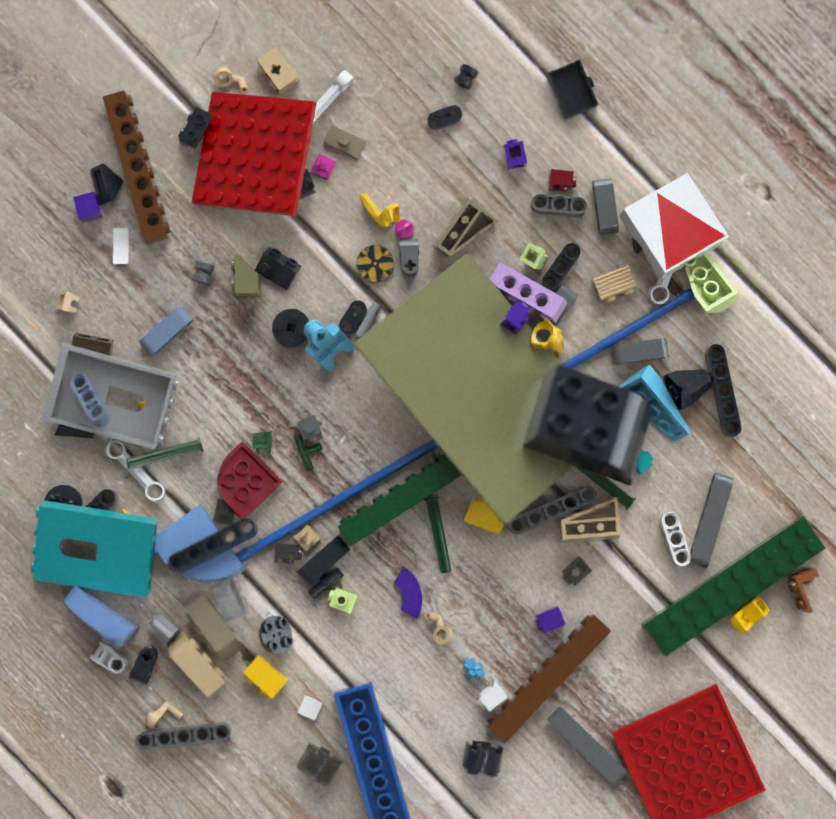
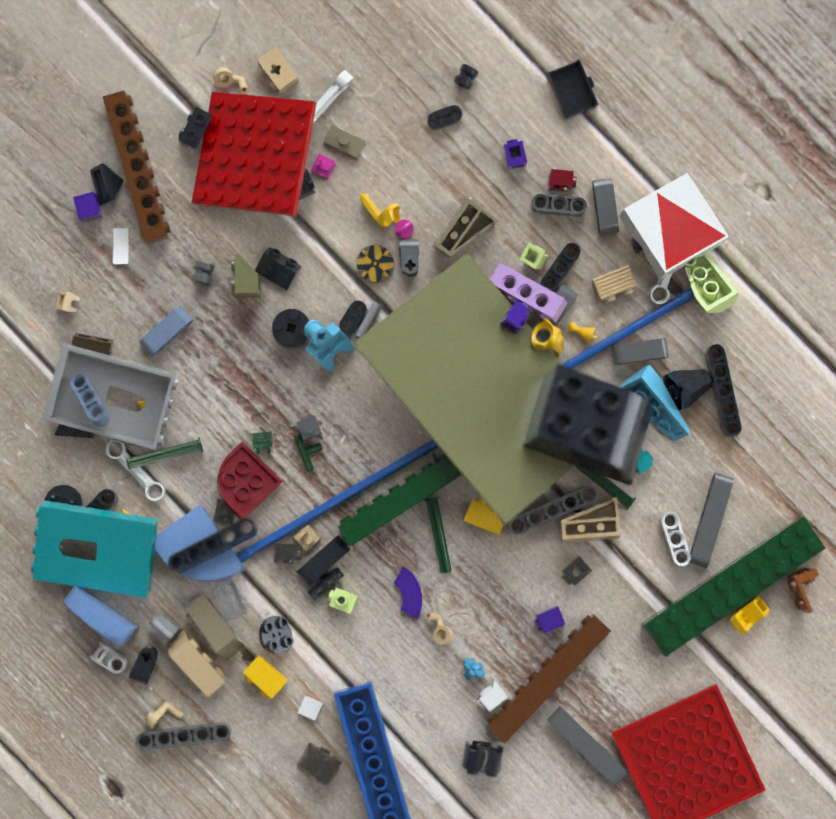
(584, 332): none -> yellow piece

